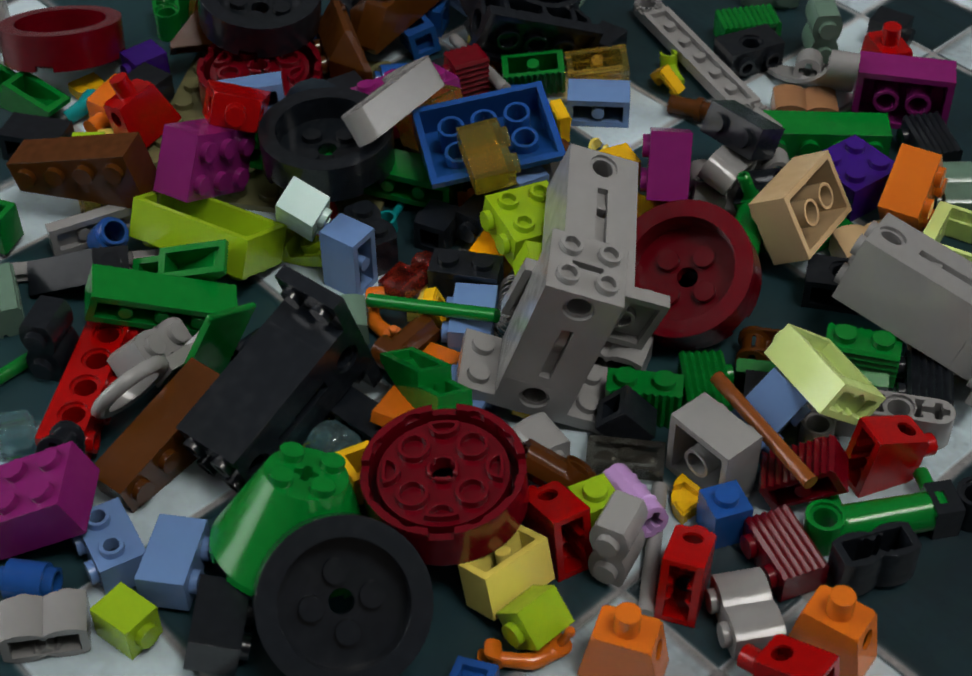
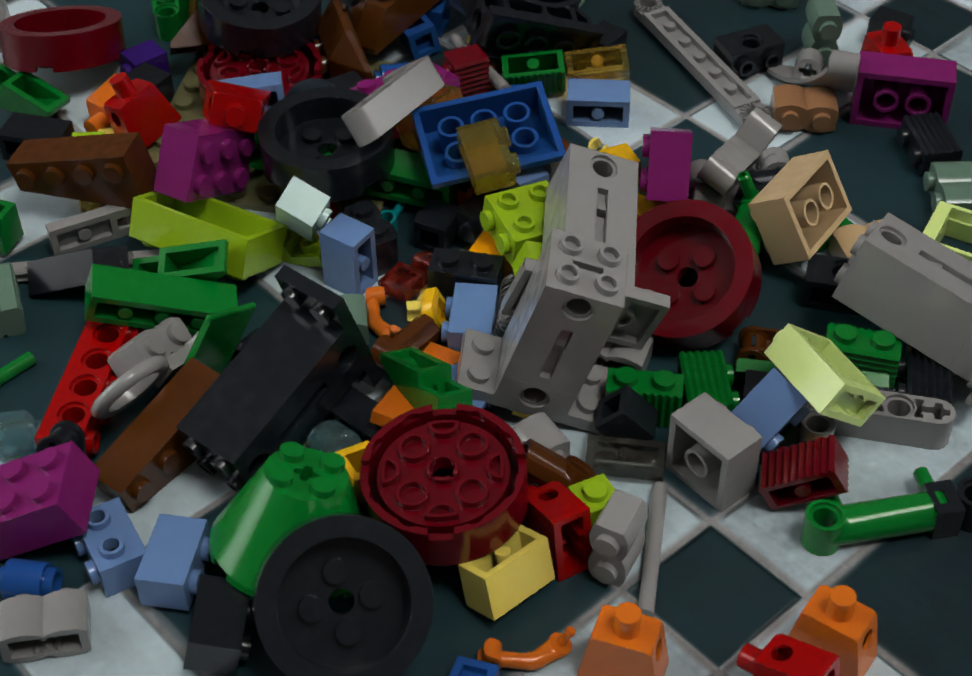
(48, 337): black brick -> none
(78, 109): teal arm -> none
(89, 81): yellow tile -> none
(108, 233): blue brick -> none
(126, 620): lime brick -> none
(435, 308): green bar -> none
(534, 617): lime brick -> none
(562, 118): yellow tile -> none
(626, 481): lavender axle -> none
(666, 76): yellow tile -> none
(672, 61): lime hand -> none
(684, 498): yellow tile -> none
(688, 107): reddish brown pin -> none
(689, 556): red torso -> none
(723, 512): blue brick -> none
(741, 18): green brick -> none
(742, 129): black brick -> none
(743, 609): light grey brick -> none
(770, 436): dark orange bar -> none
(784, 553): dark red brick -> none
(818, 130): green brick -> none
(862, 173): dark purple brick -> none
(874, 558): black brick -> none
(886, 452): red torso -> none
(913, 186): orange brick -> none

